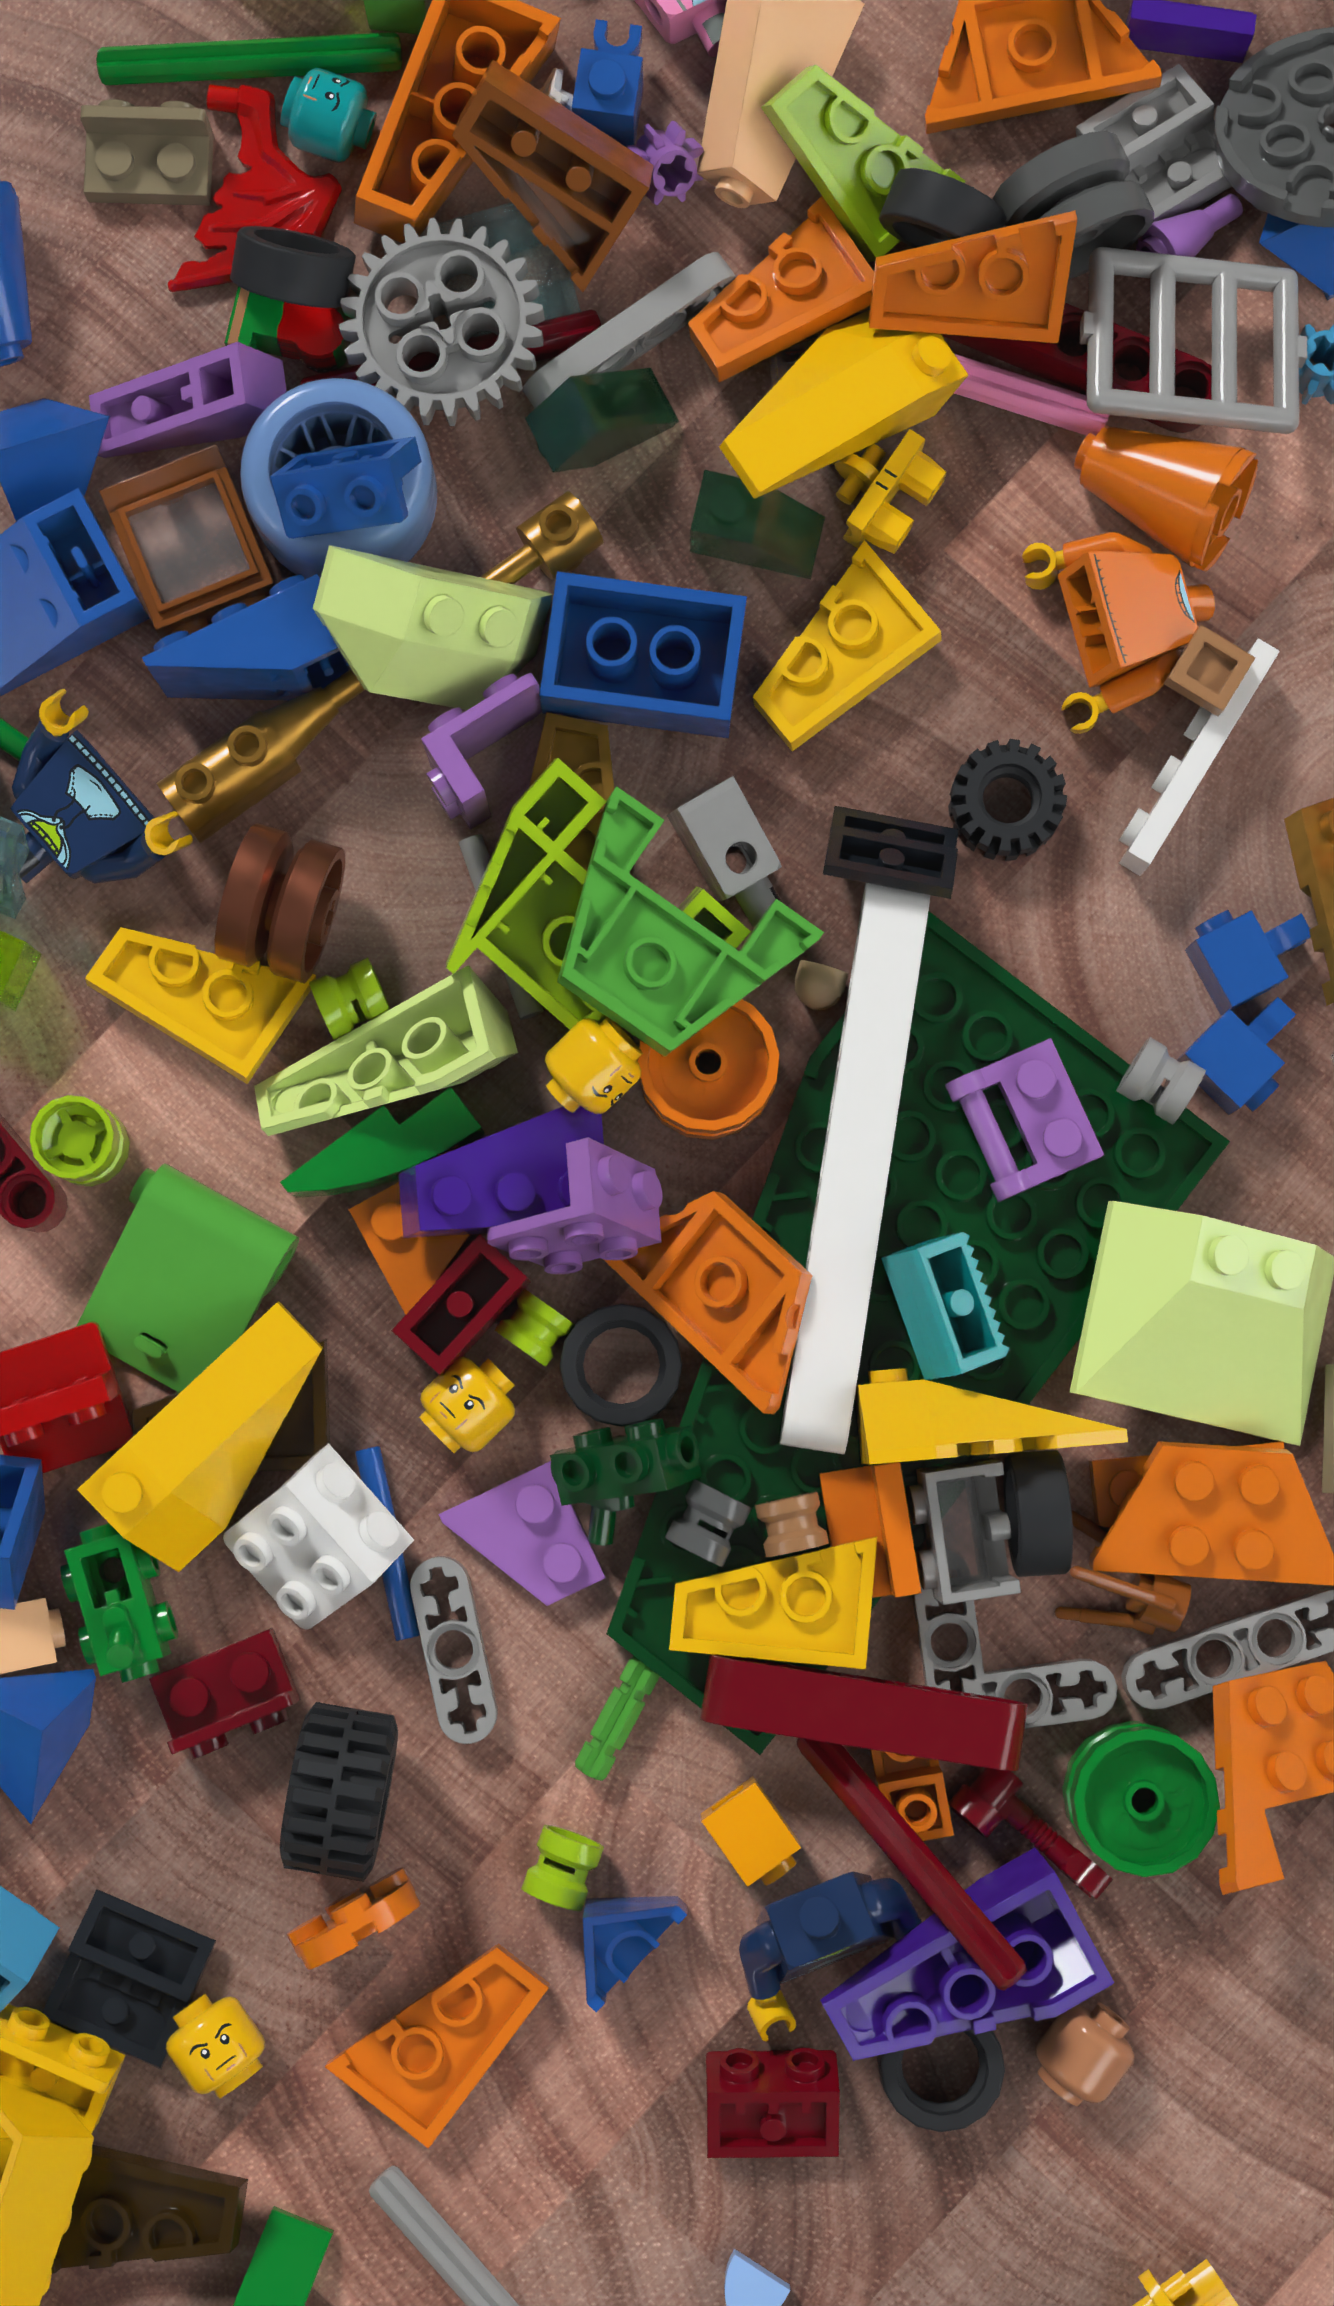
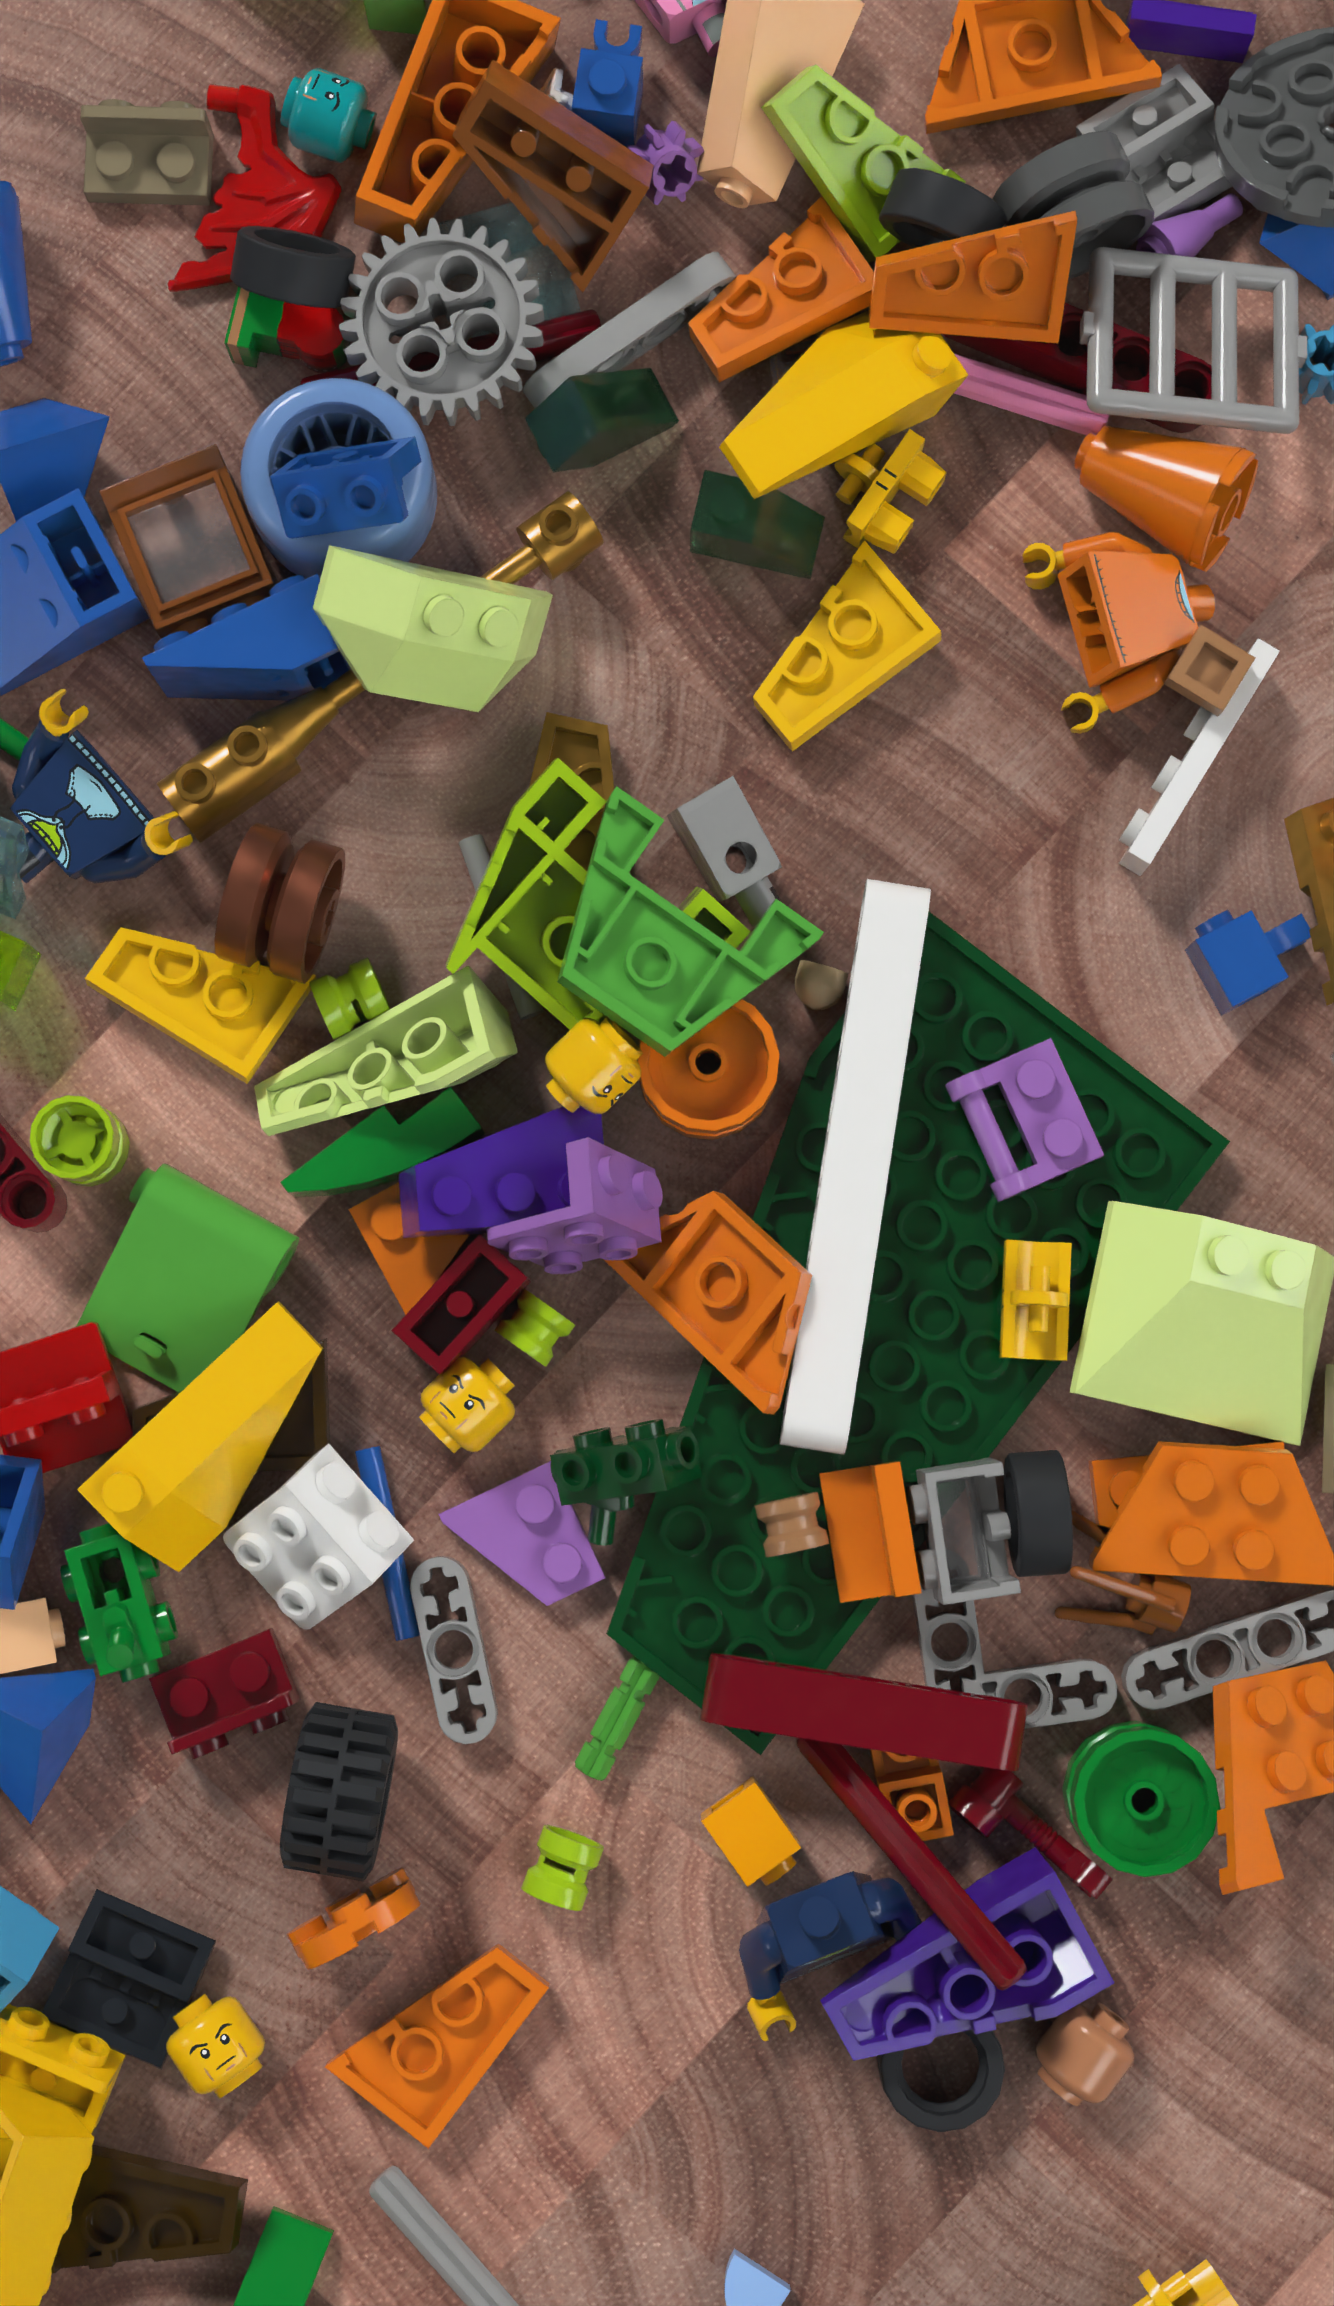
(190, 401): medium lavender slope -> none
(248, 58): green axle -> none
(462, 734): medium lavender bracket -> none
(611, 1318): black tyre -> none
(620, 1935): blue slope -> none
(642, 654): blue brick -> none
(714, 1509): dark grey wheel -> none
(772, 2103): dark red bracket -> none
(782, 1609): yellow wing -> none
(891, 852): black slope -> none
(938, 1421): yellow wedge -> none
(945, 1306): teal brick -> none
(1007, 762): black tyre -> none
(1035, 1300): none -> yellow hips
(1147, 1073): light grey wheel -> none
(1238, 1059): blue brick -> none

